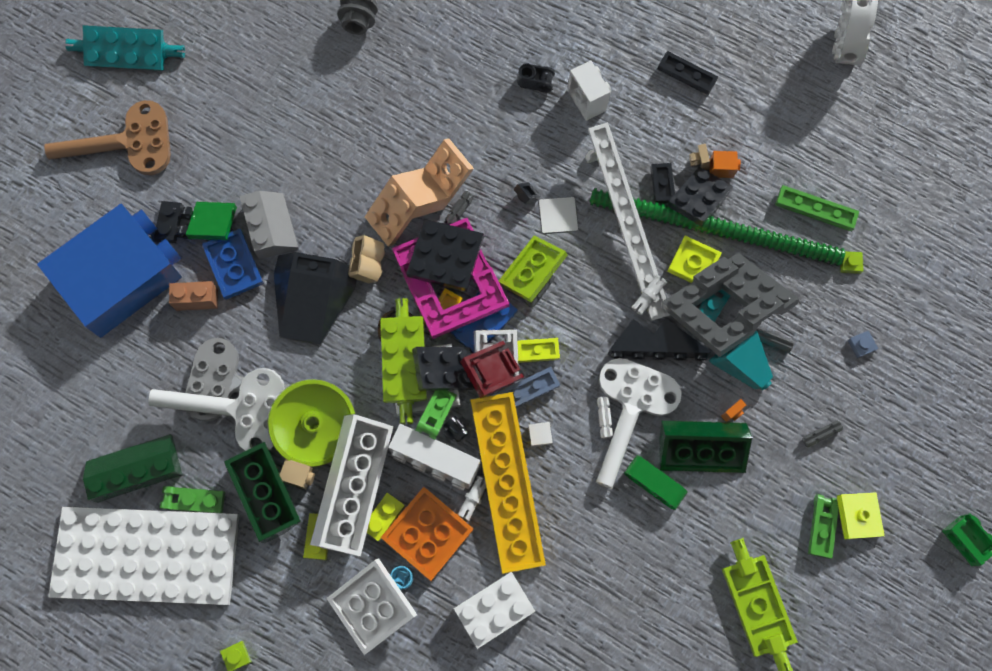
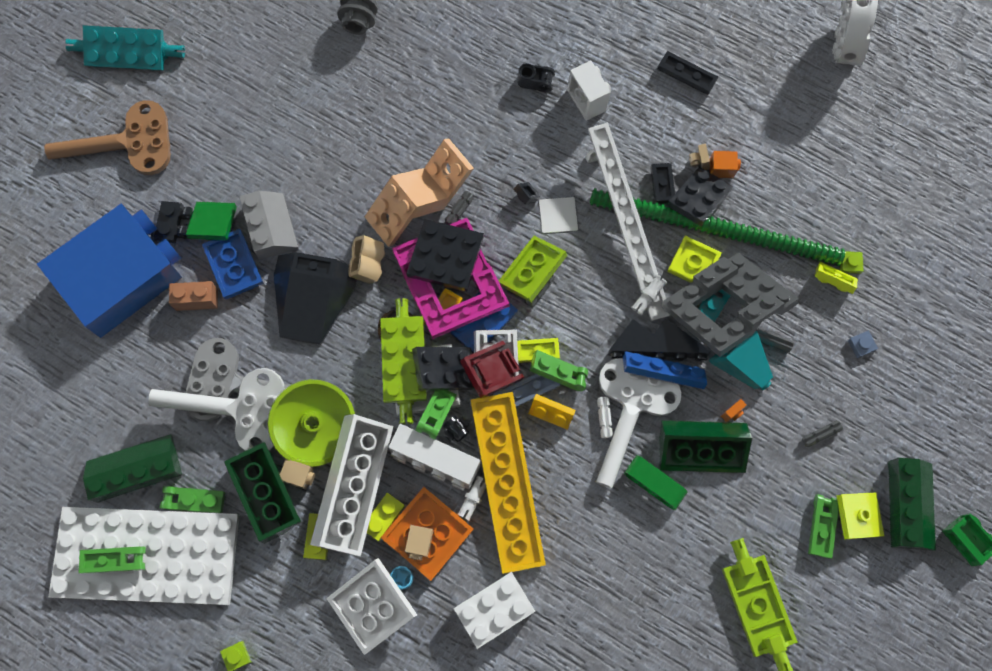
(111, 560): none -> bright green plate
(418, 542): none -> tan brick
(540, 434): white tile -> none
(551, 411): none -> yellow plate
(559, 371): none -> bright green plate
(664, 370): none -> blue plate
(817, 208): bright green plate -> none
(841, 280): none -> neon yellow plate
(911, 504): none -> dark green slope

